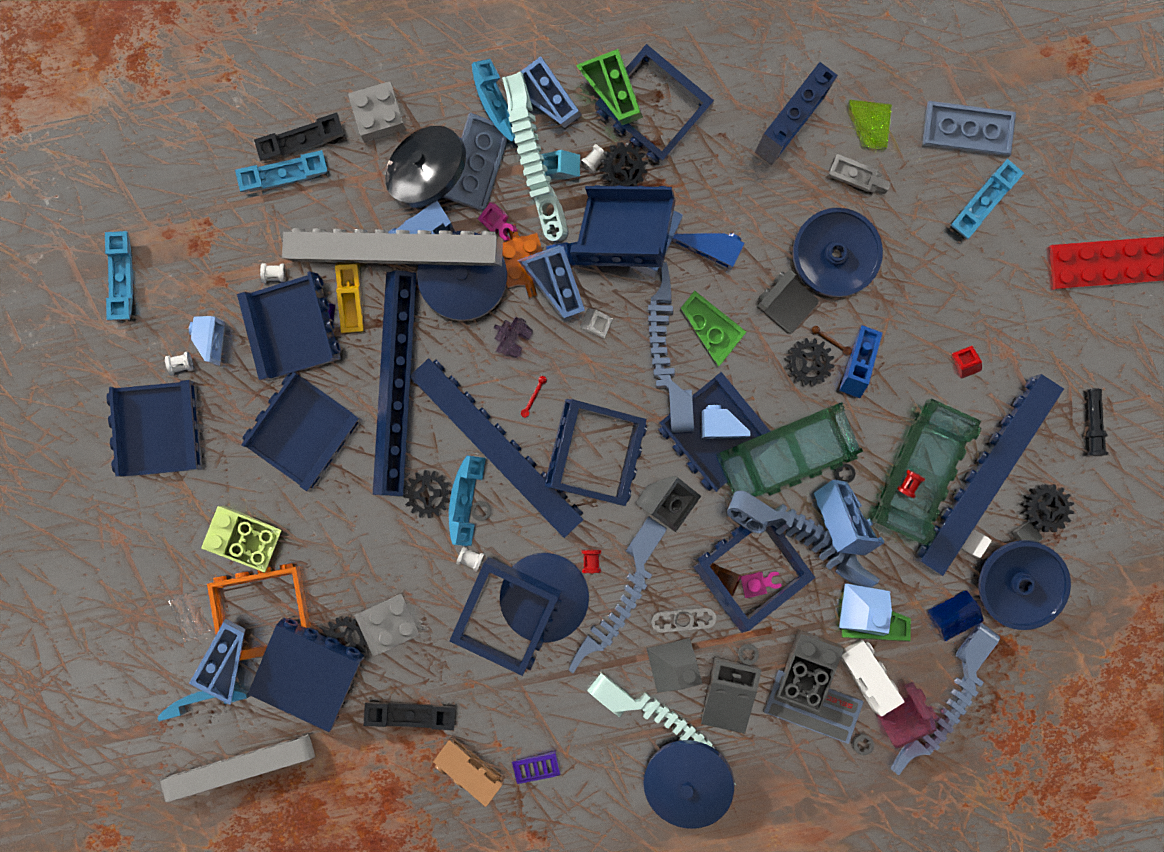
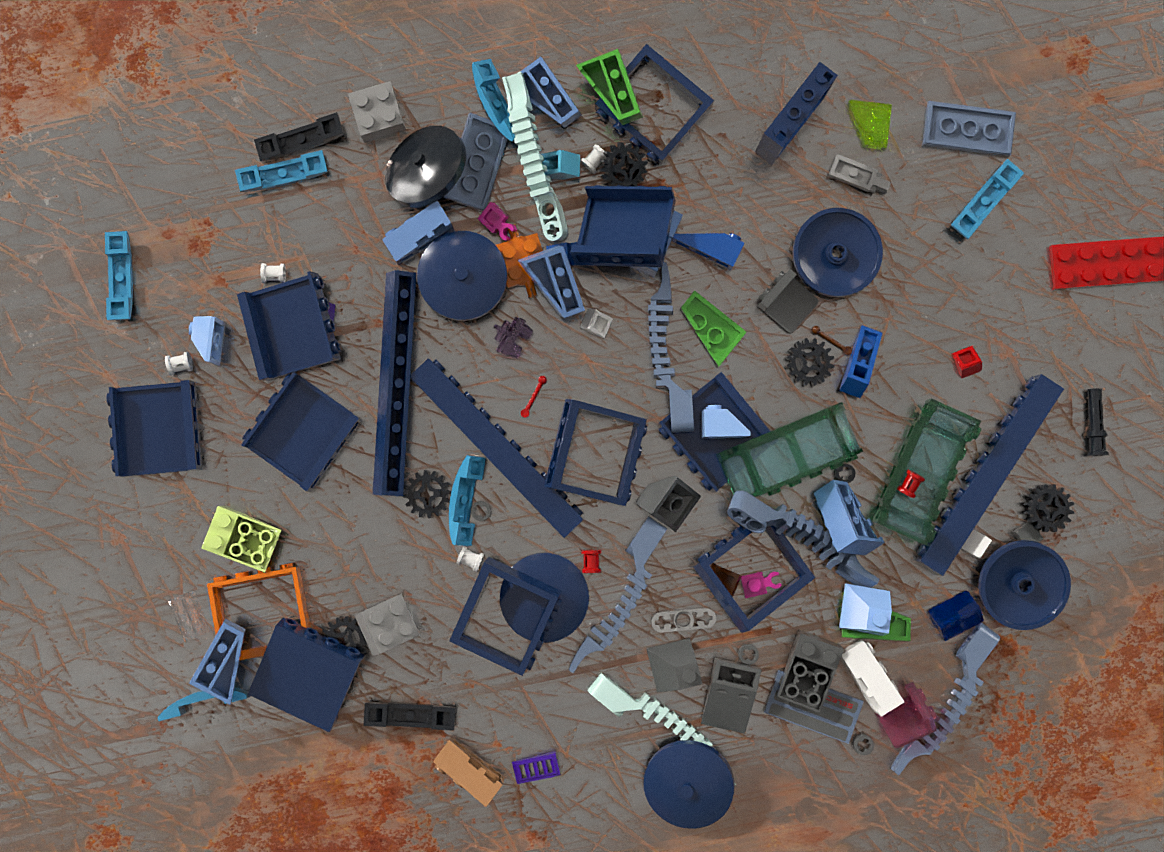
(237, 768): light grey beam -> none
(349, 297): yellow slope -> none
(393, 248): light grey brick -> none

